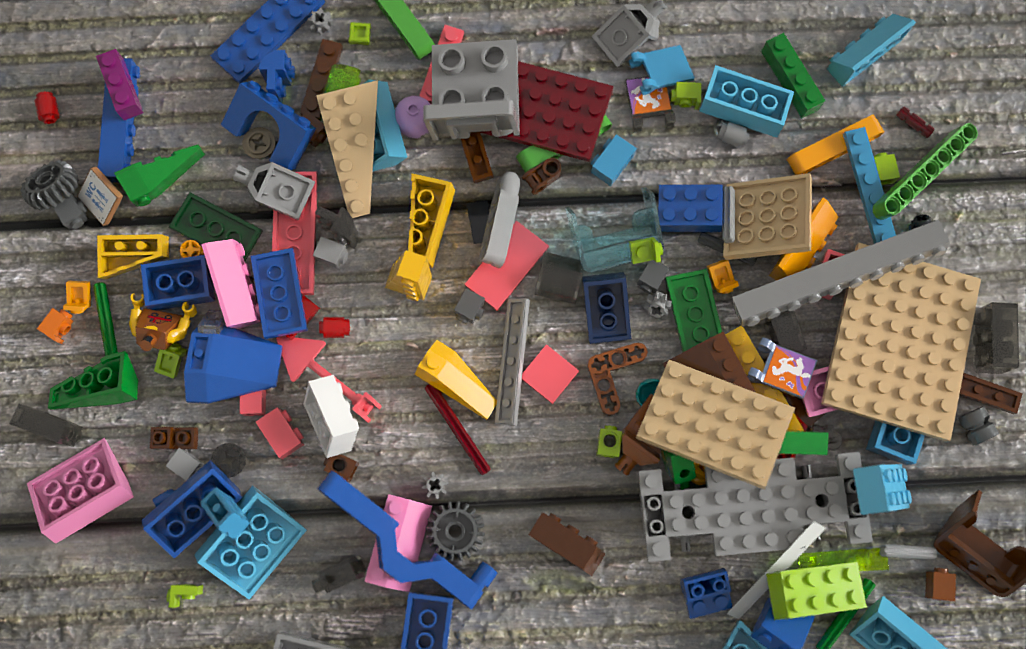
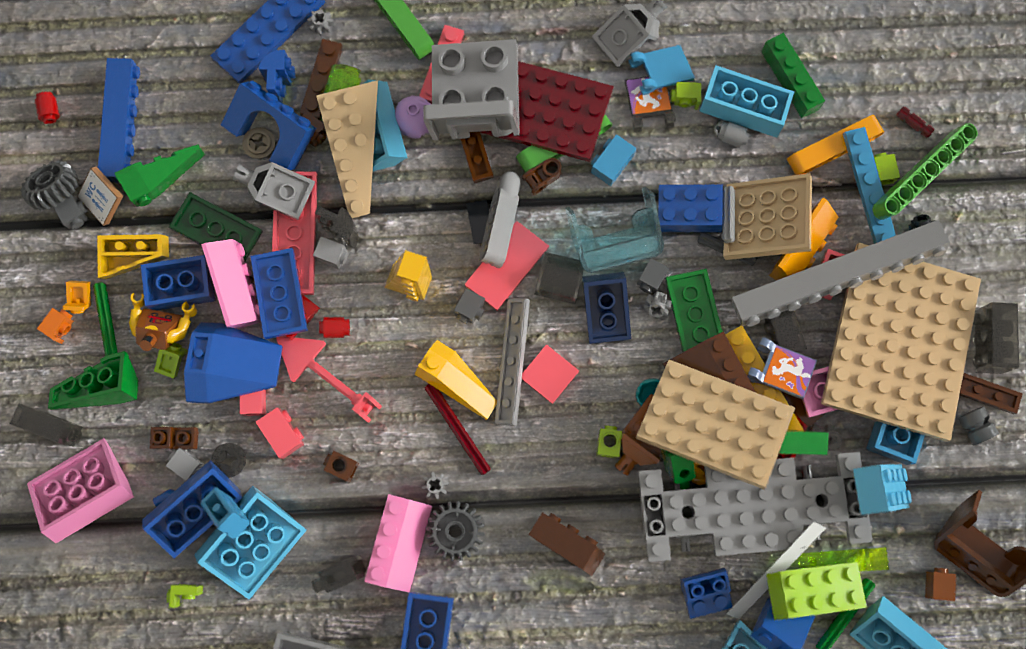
(119, 84): magenta brick -> none
(189, 247): light orange wheel -> none
(212, 322): clear tile -> none
(330, 416): white brick -> none
(359, 33): lime tile -> none
(392, 562): blue beam -> none
(428, 214): yellow wedge -> none
(604, 373): dark orange beam -> none
(645, 250): lime bracket -> none
(722, 277): light orange bracket -> none
(869, 48): medium azure slope -> none
(902, 551): light grey axle -> none

